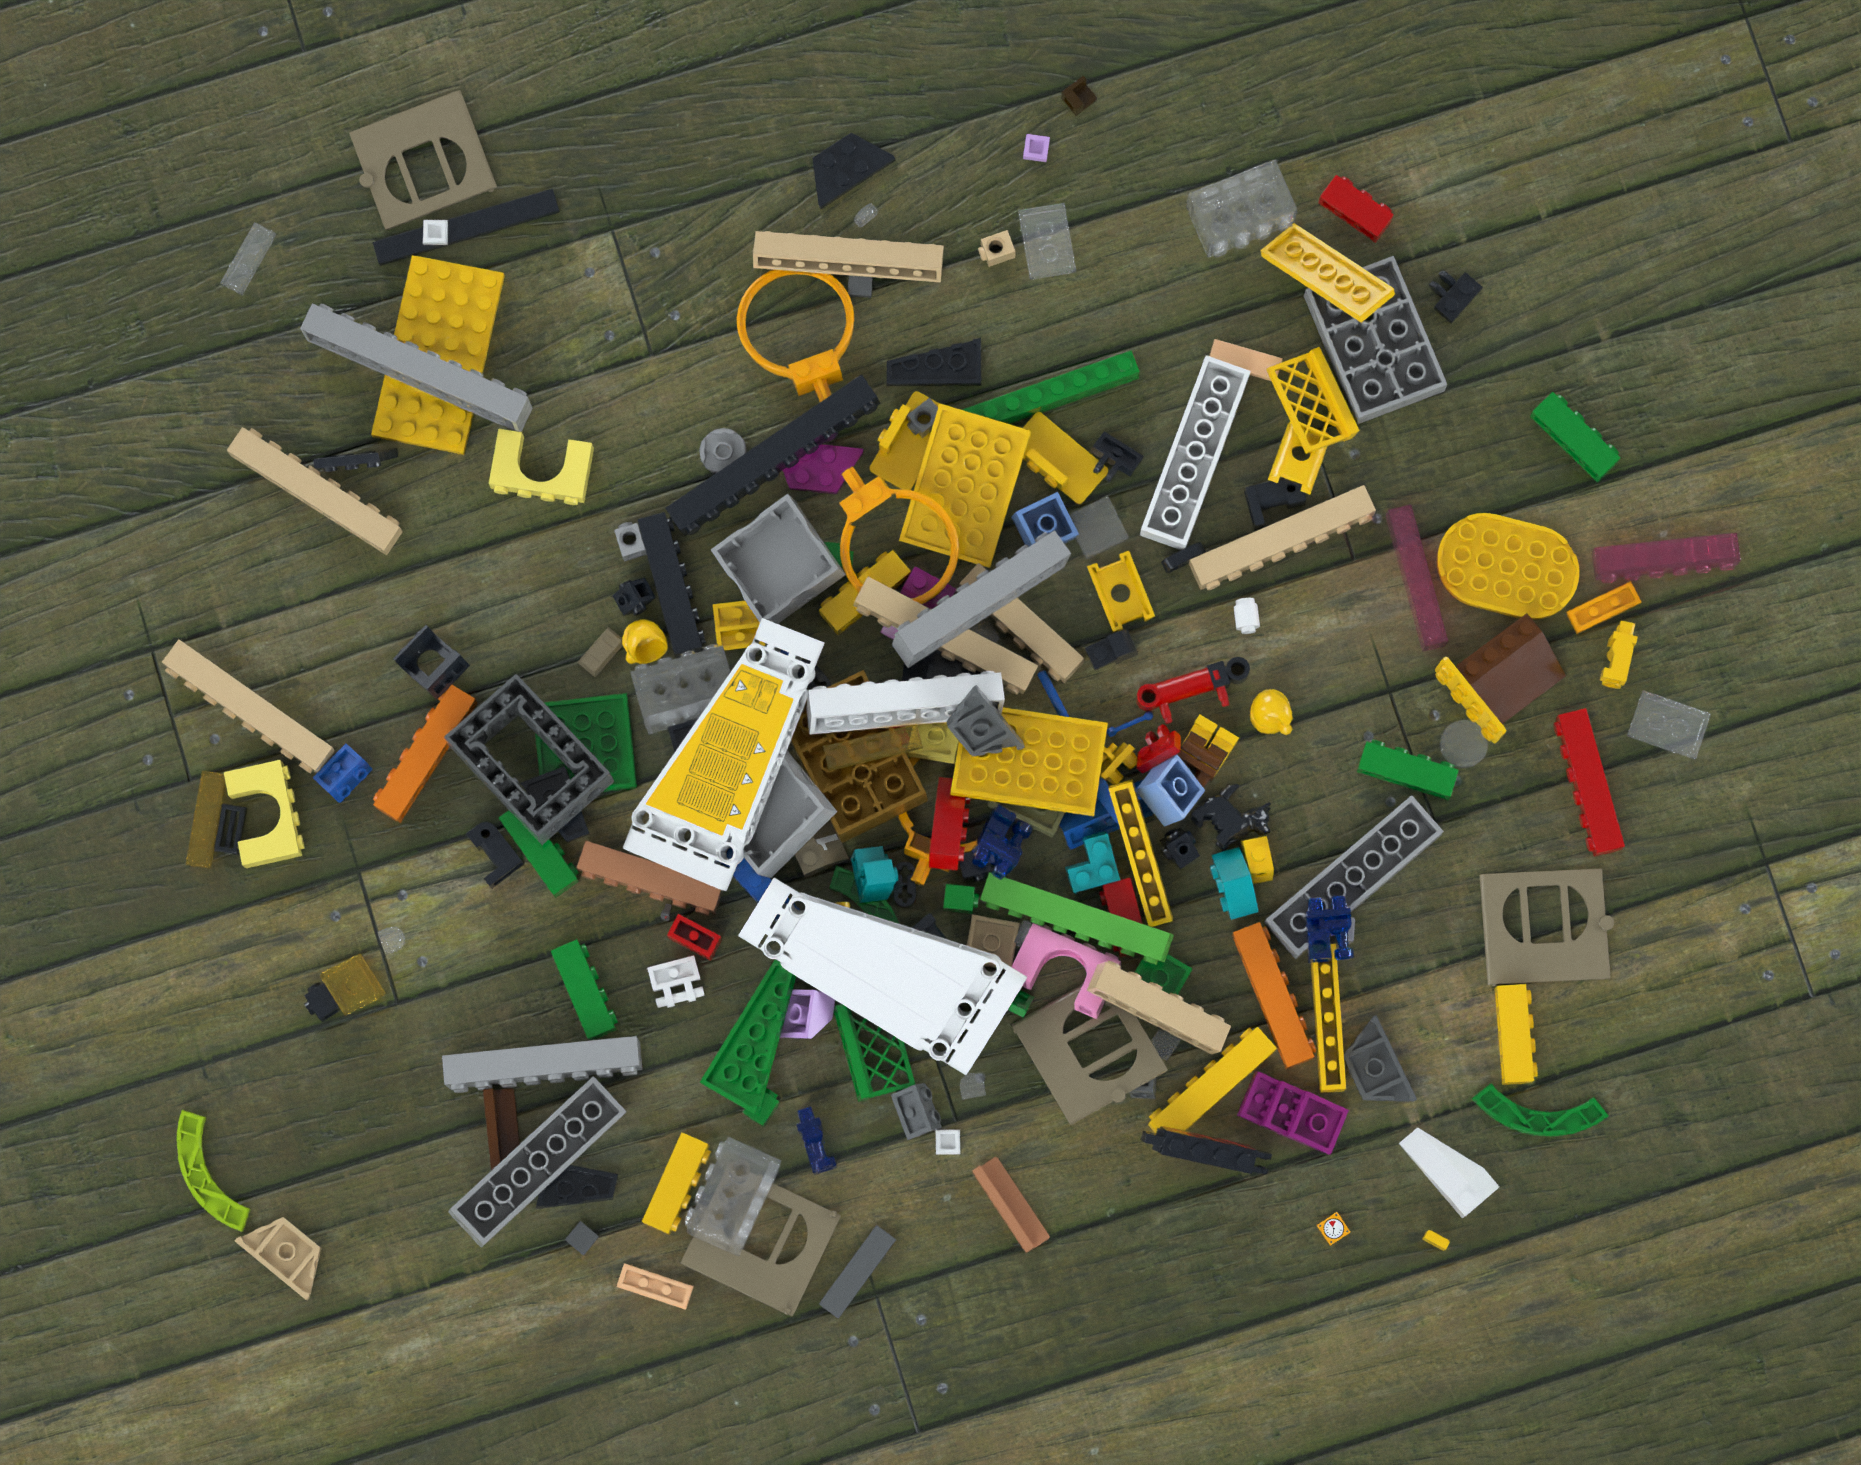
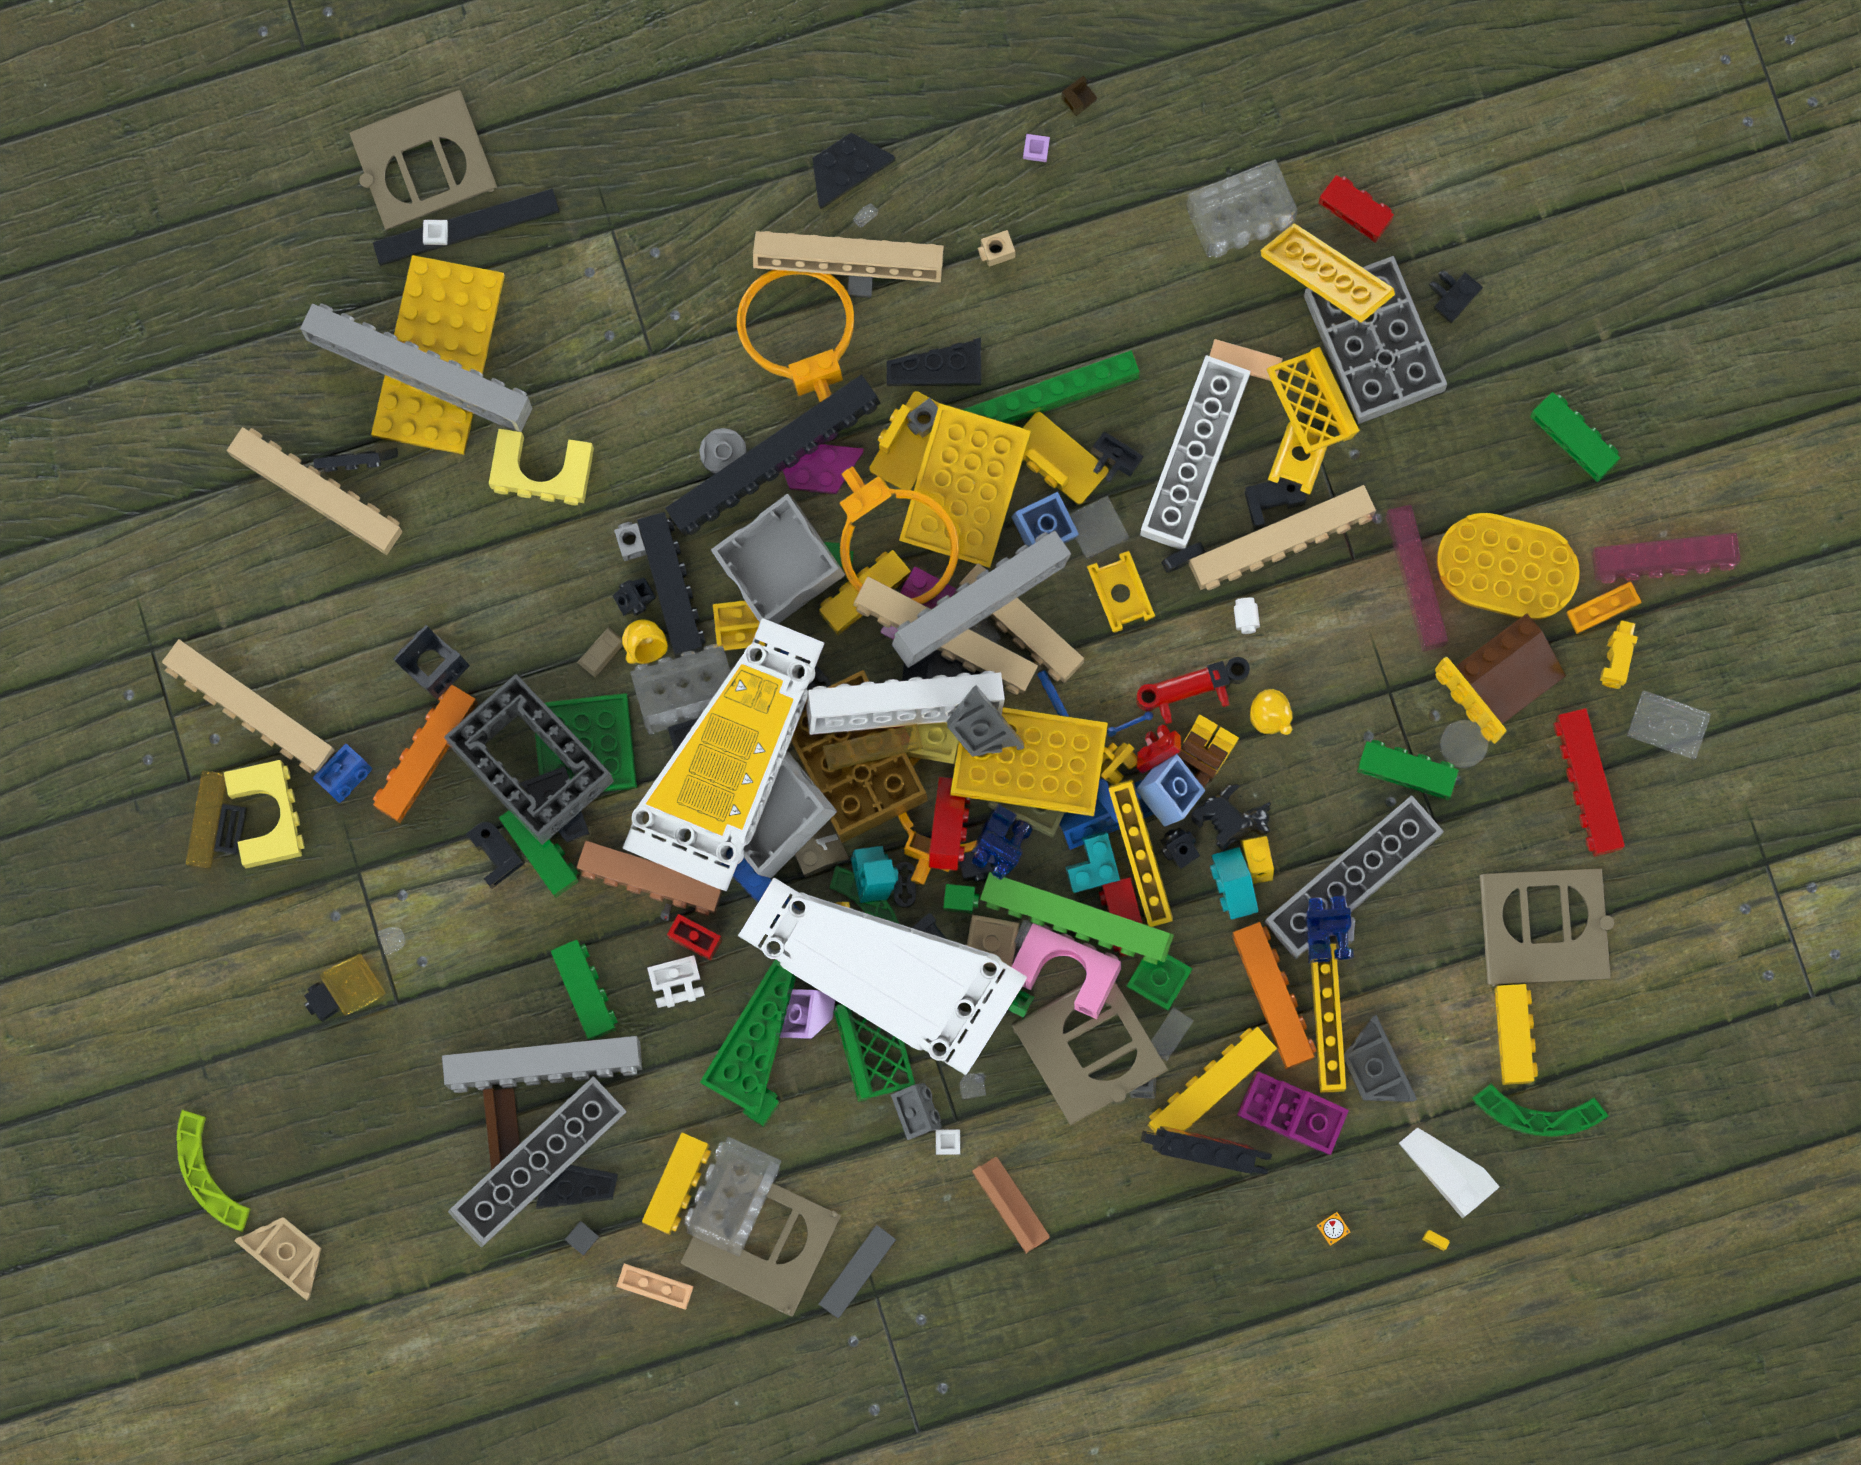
(248, 258): clear tile -> none
(814, 1139): clear blue hips -> none
(1047, 241): clear tile -> none
(1112, 649): black brick -> none
(1158, 1007): tan brick -> none

